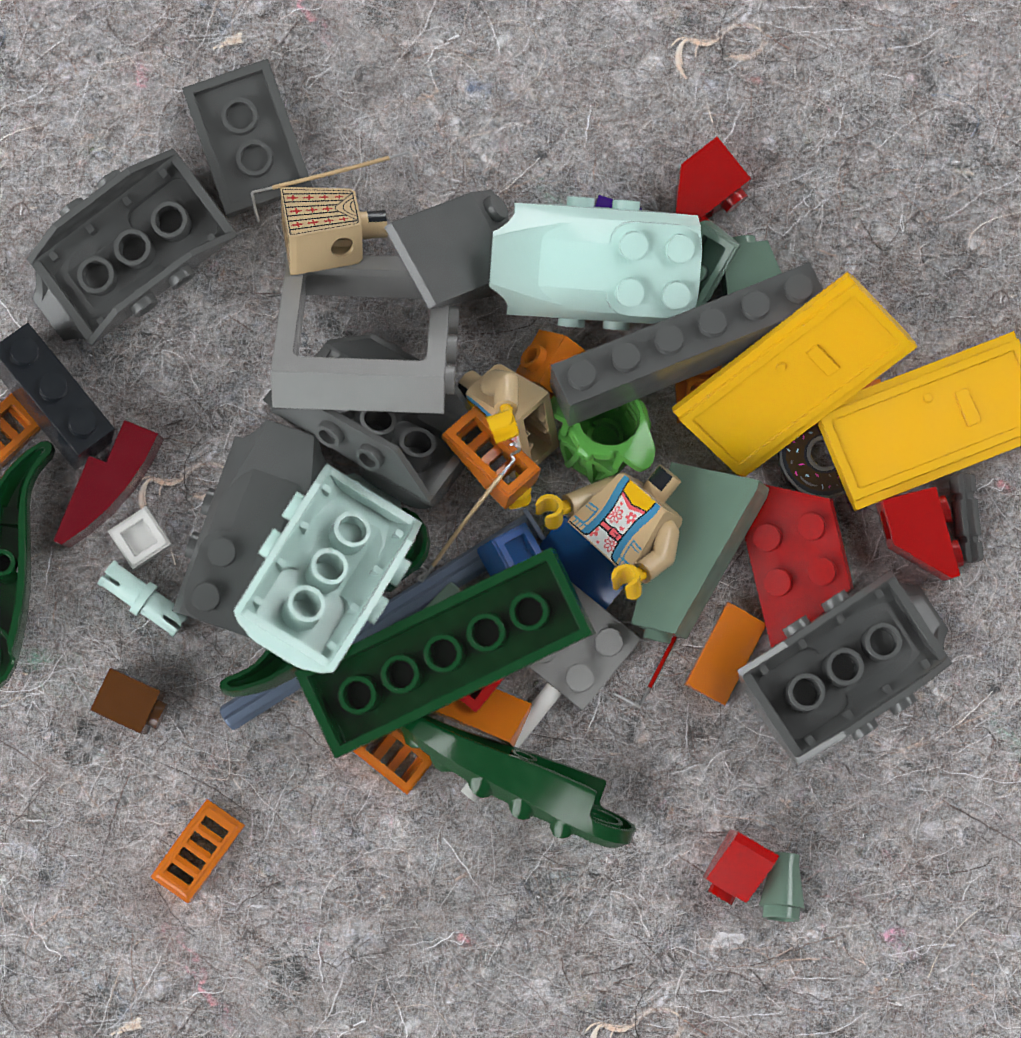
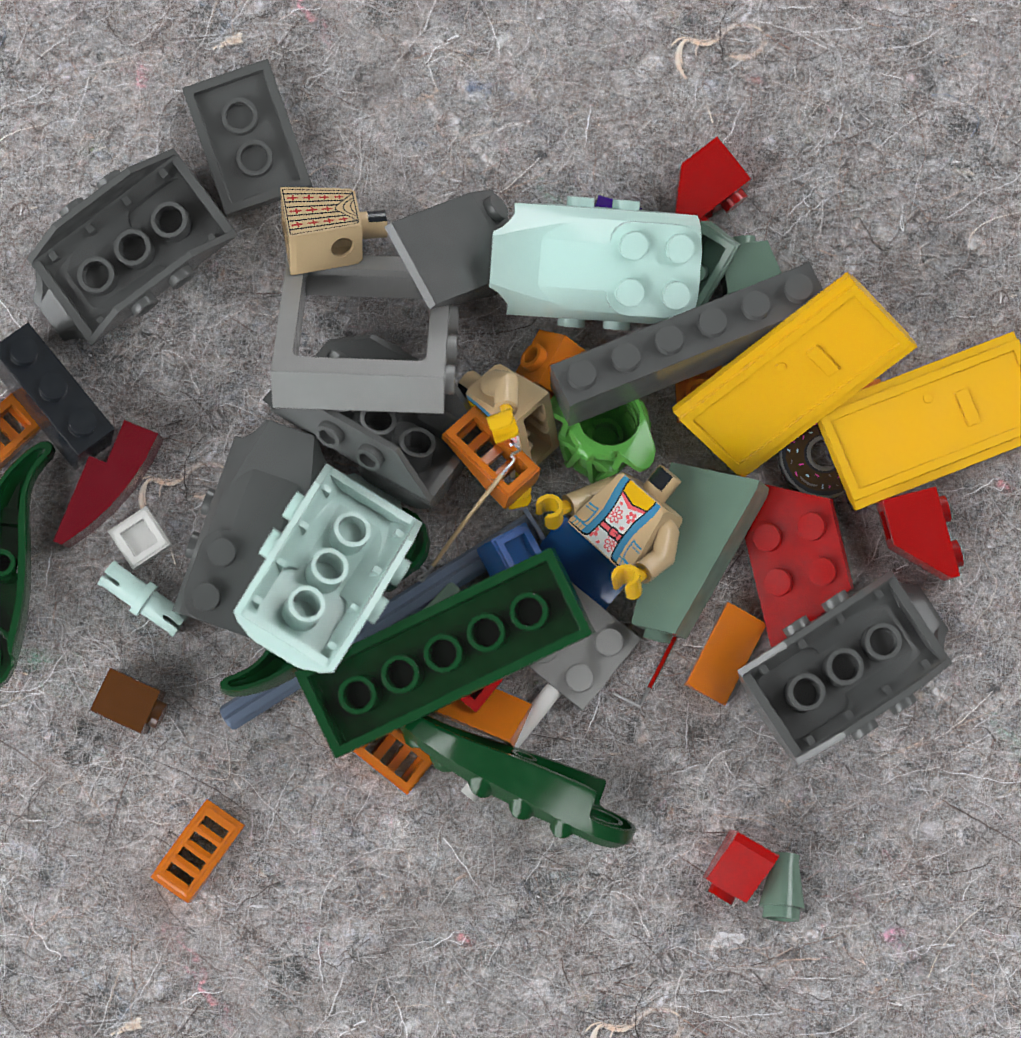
(329, 173): tan piece -> none
(966, 516): dark grey axle -> none

